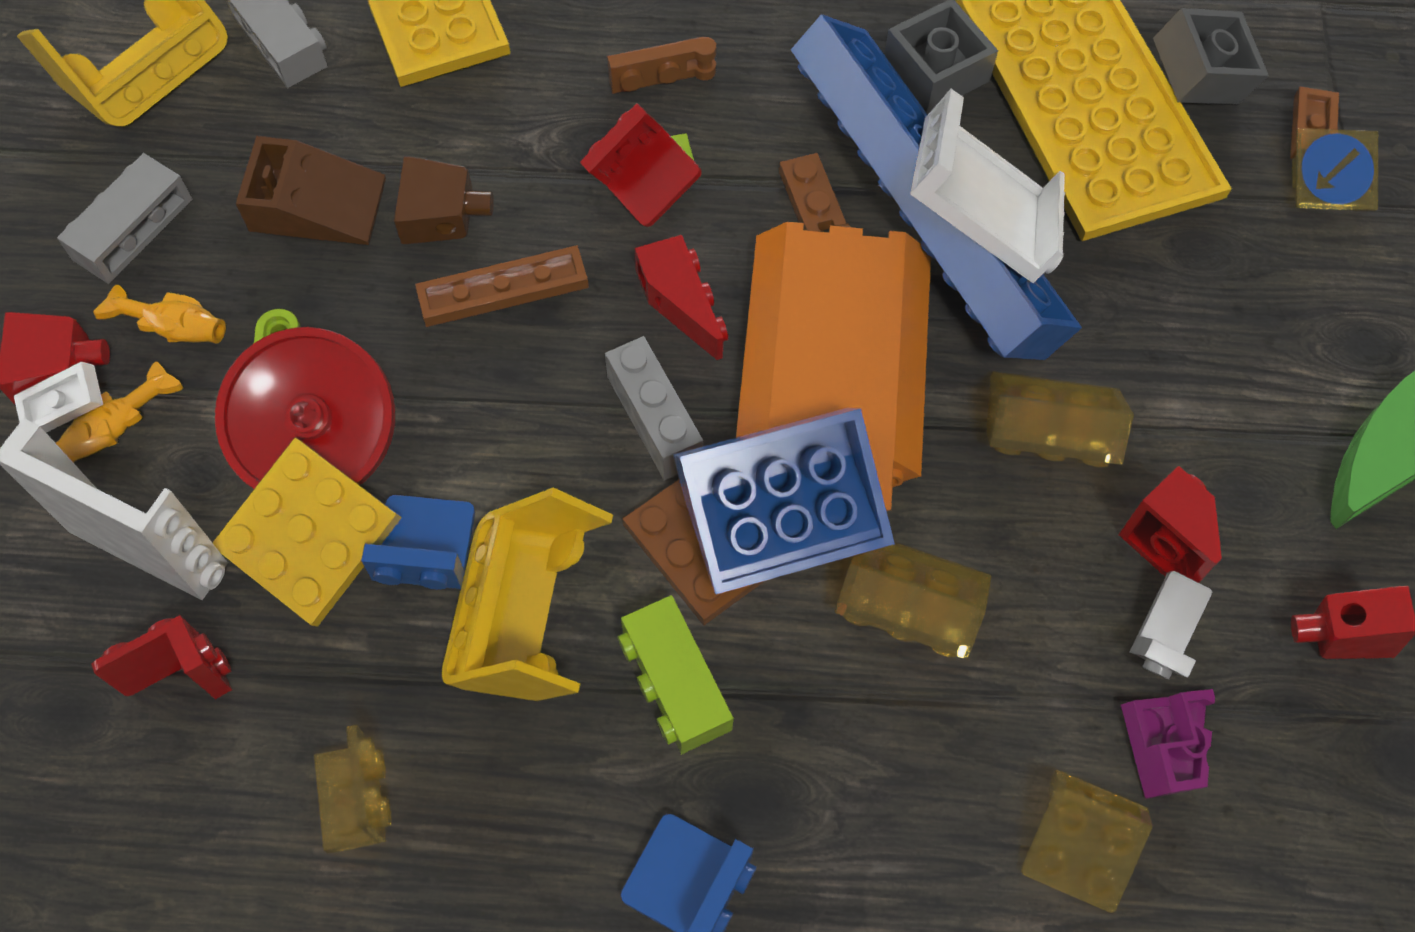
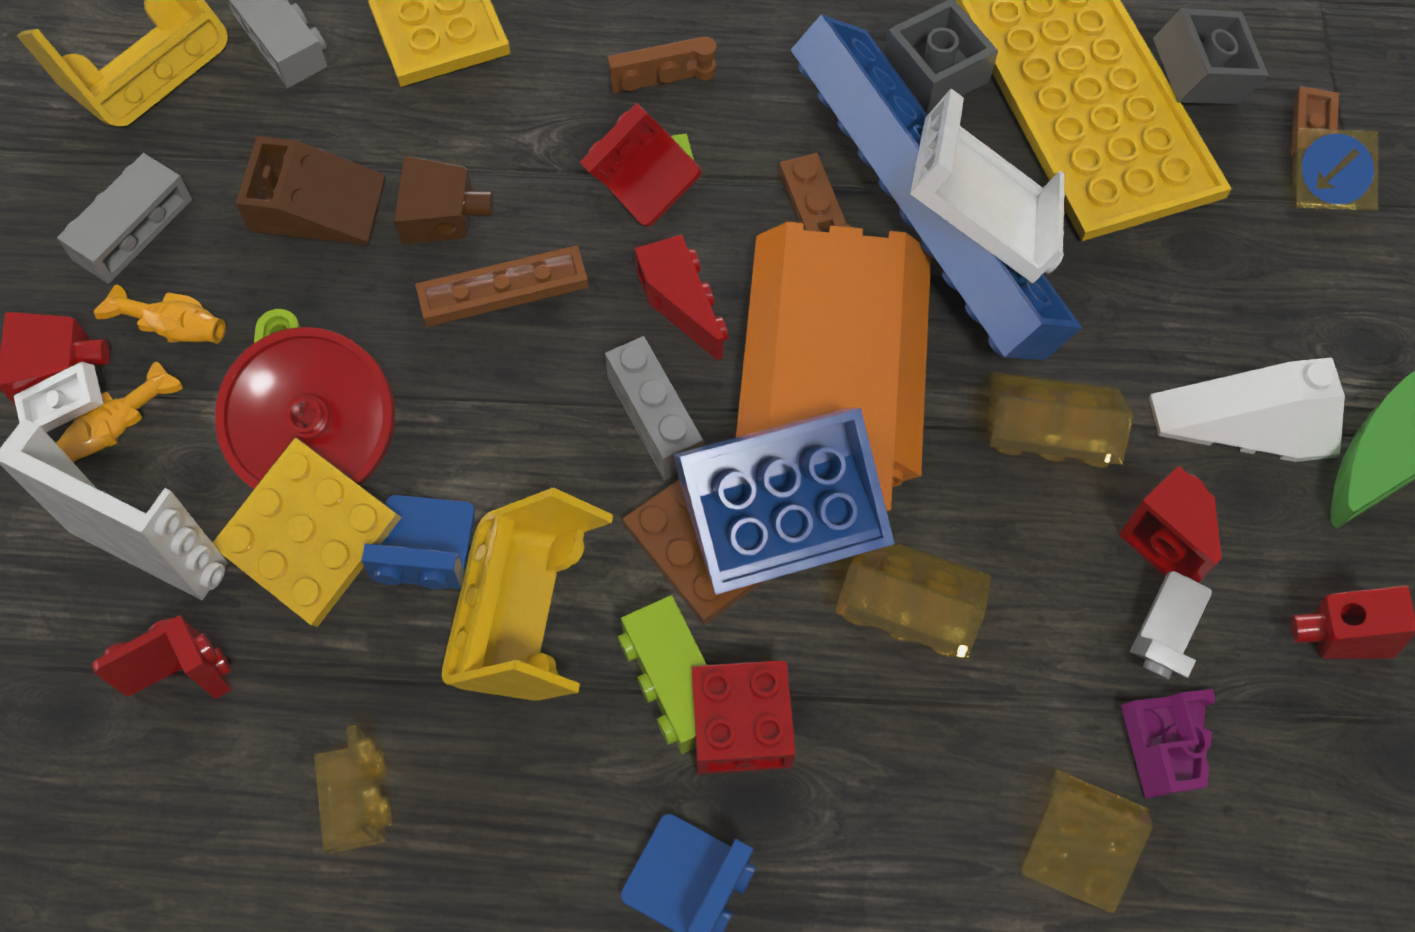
(742, 717): none -> red bracket
(1273, 409): none -> white wedge

